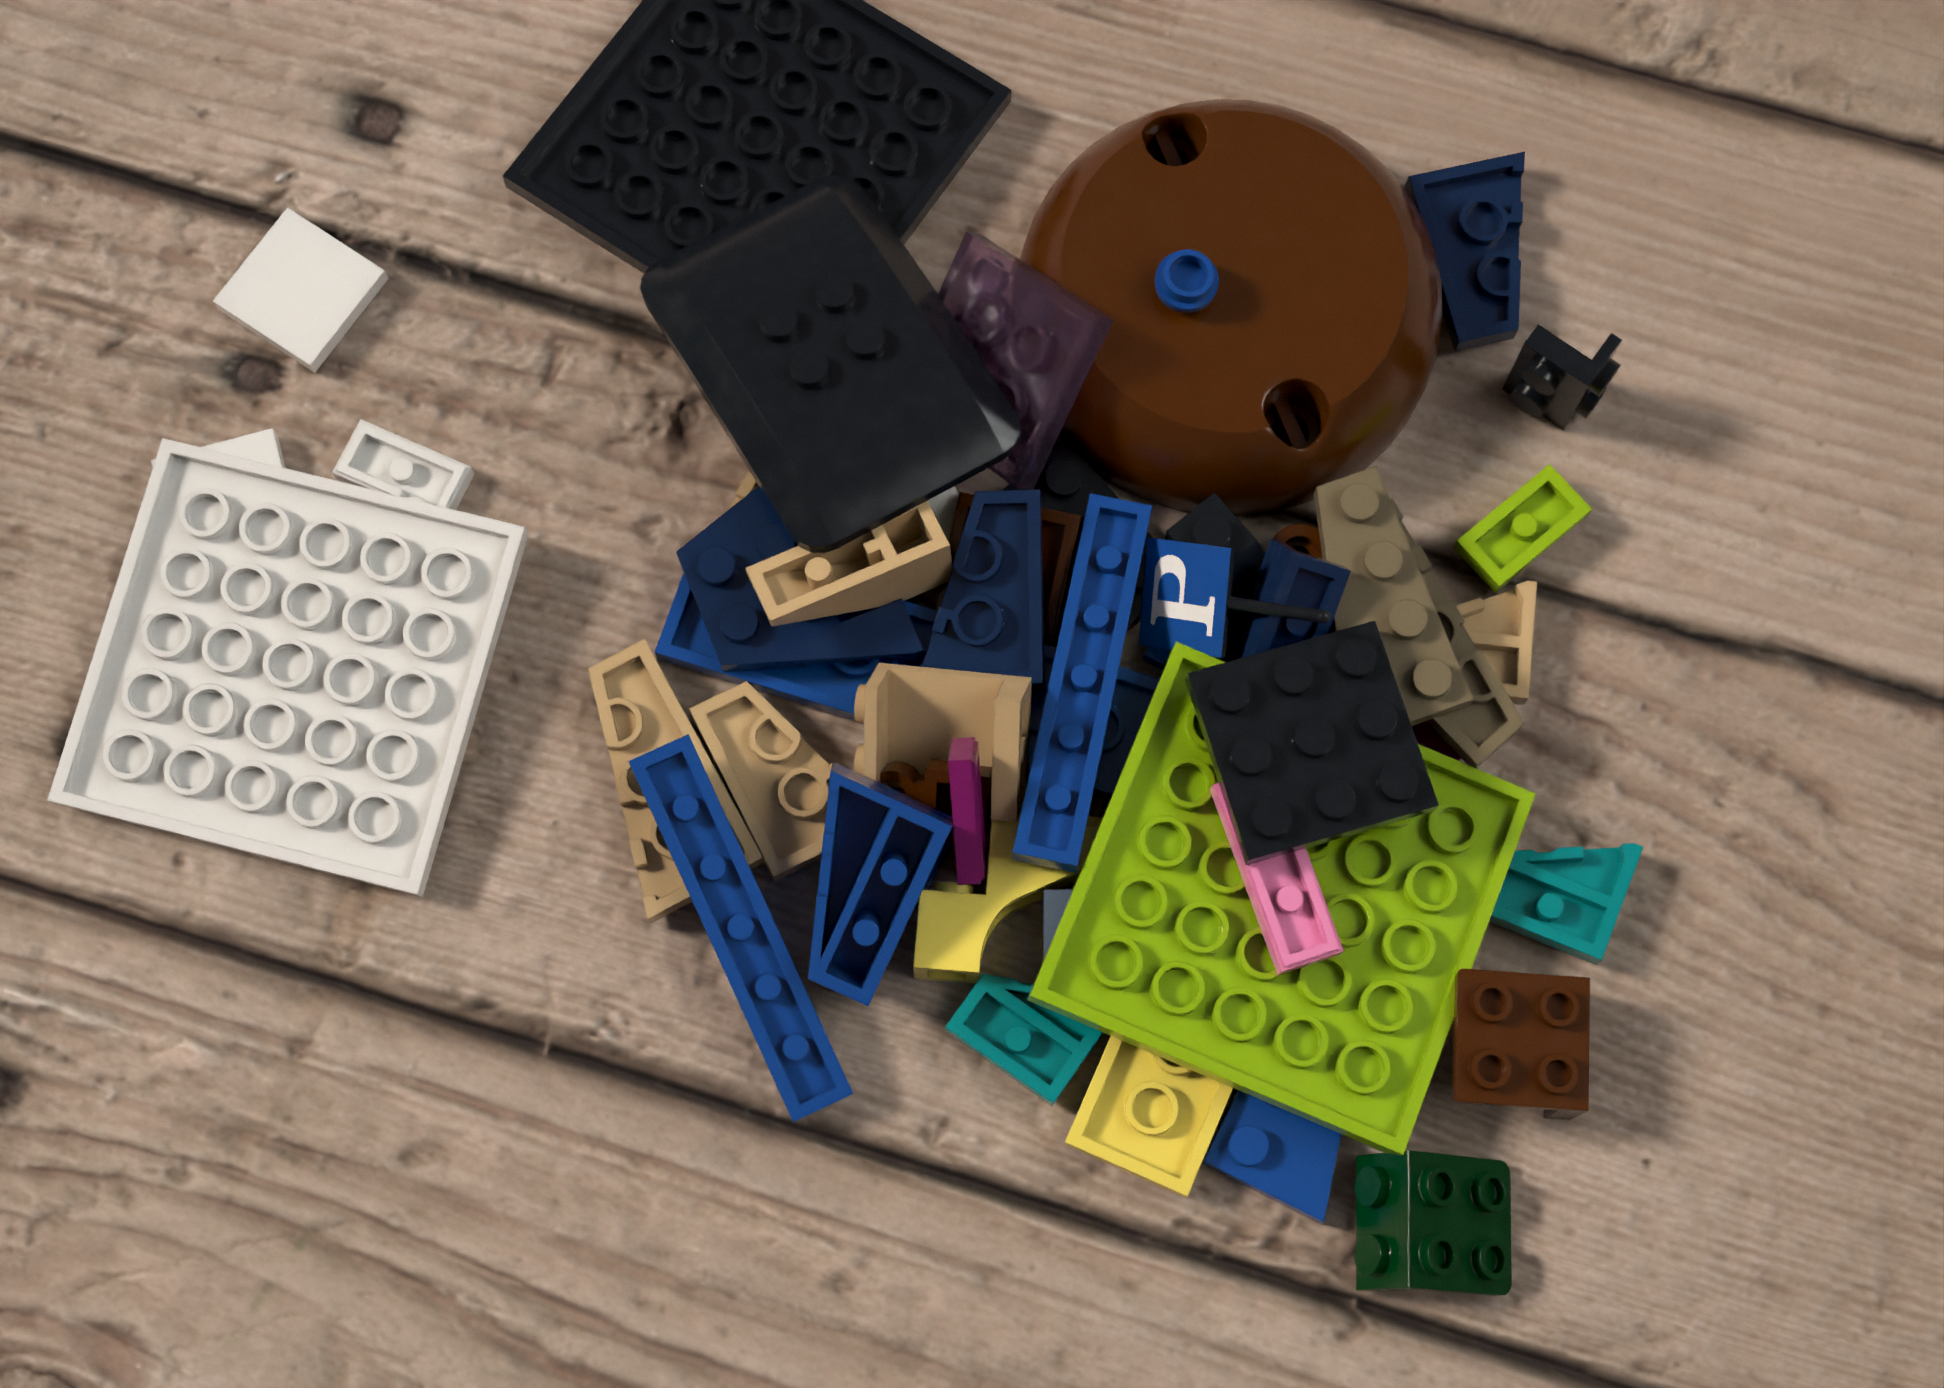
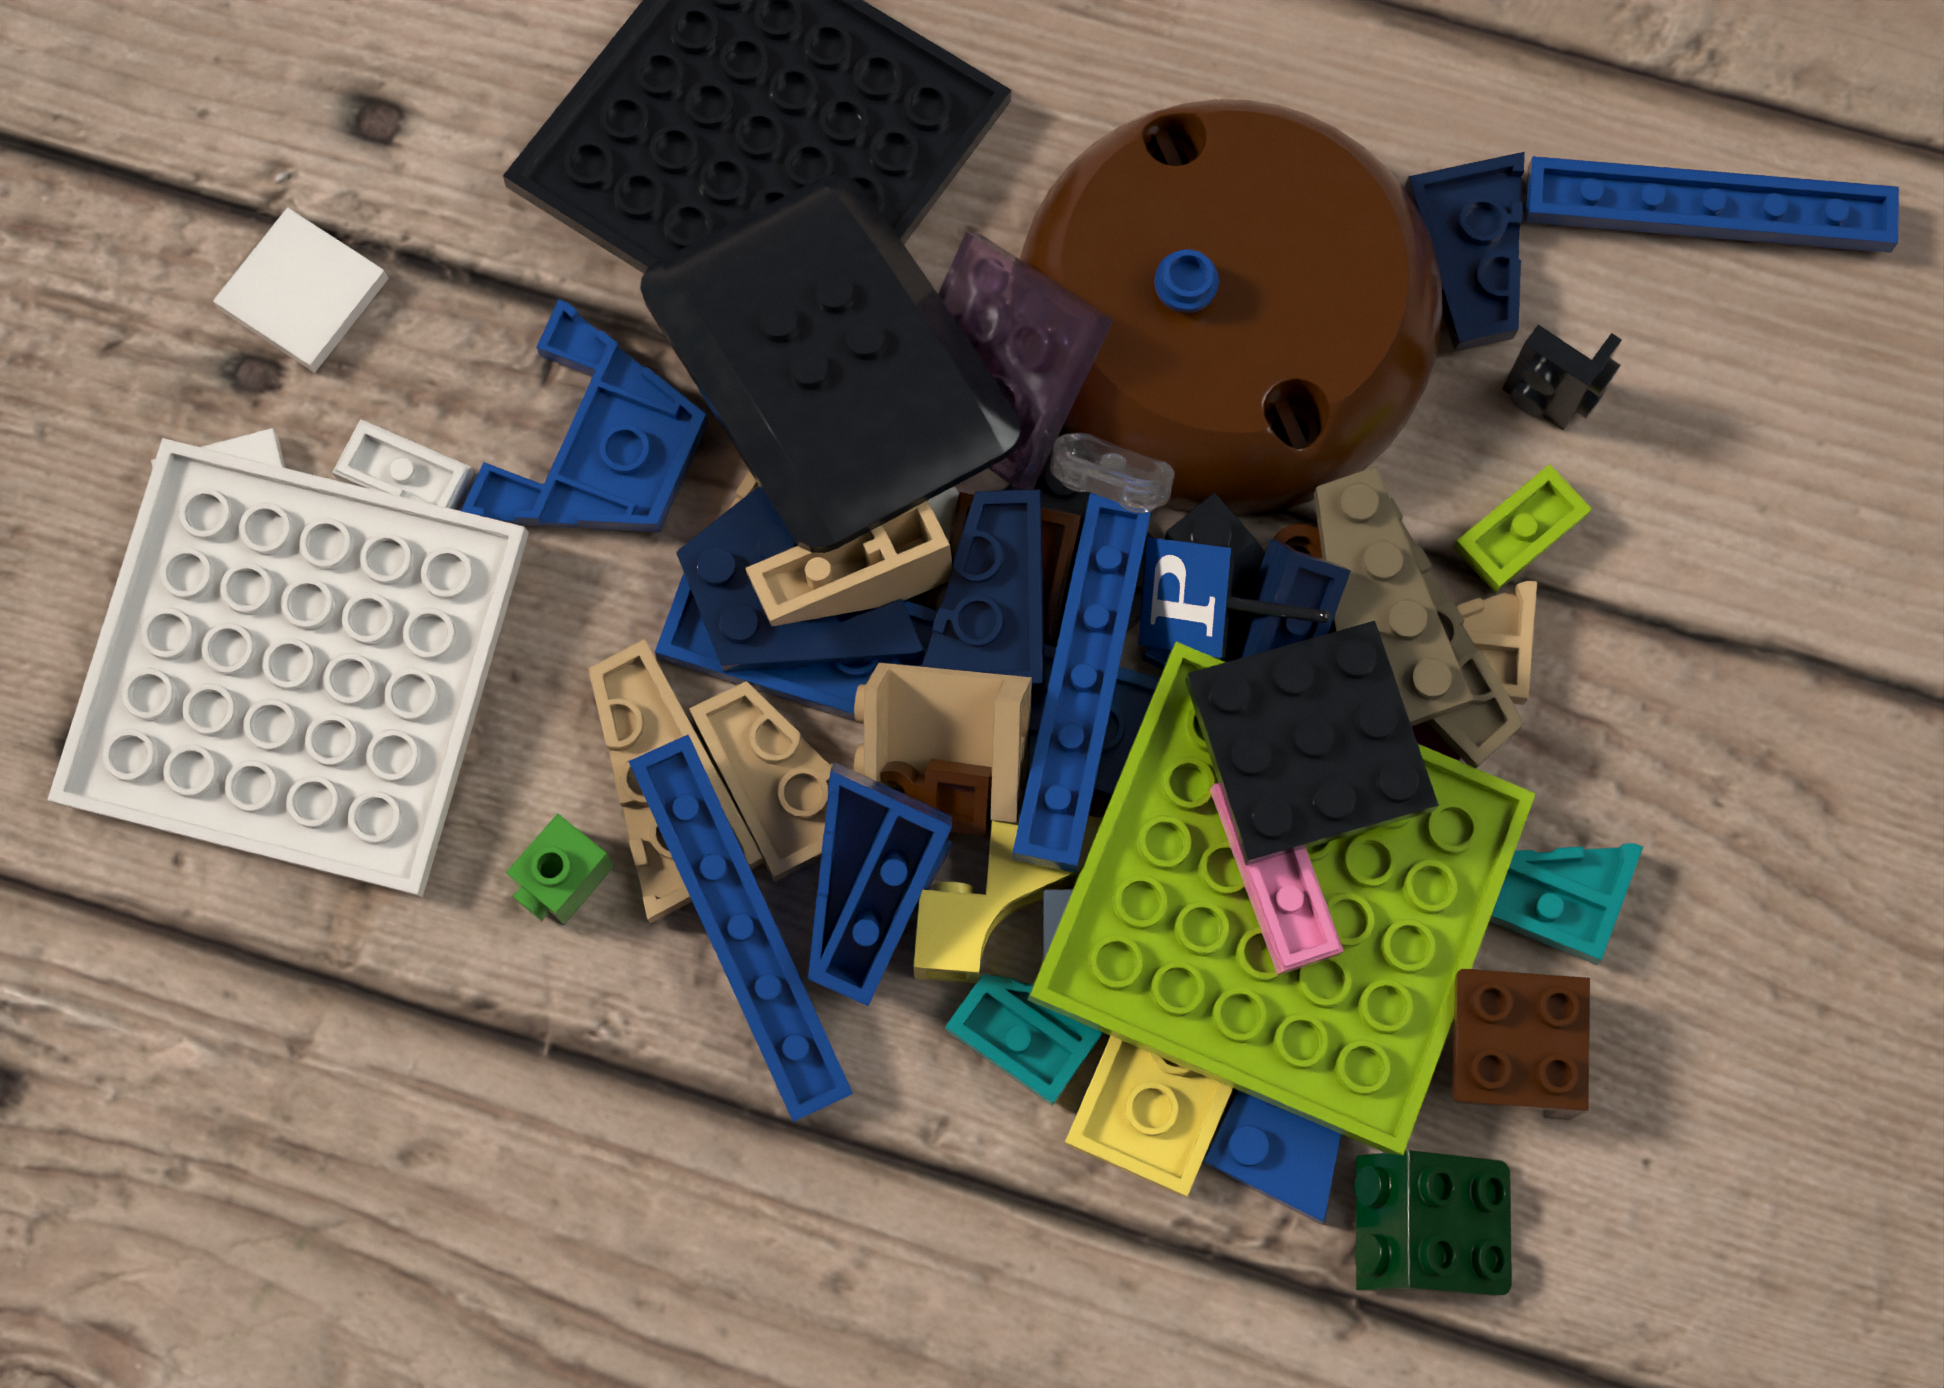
(558, 871): none -> bright green brick
(621, 449): none -> blue wing
(967, 810): magenta tile -> none
(1112, 472): none -> clear plate
(1712, 204): none -> blue plate

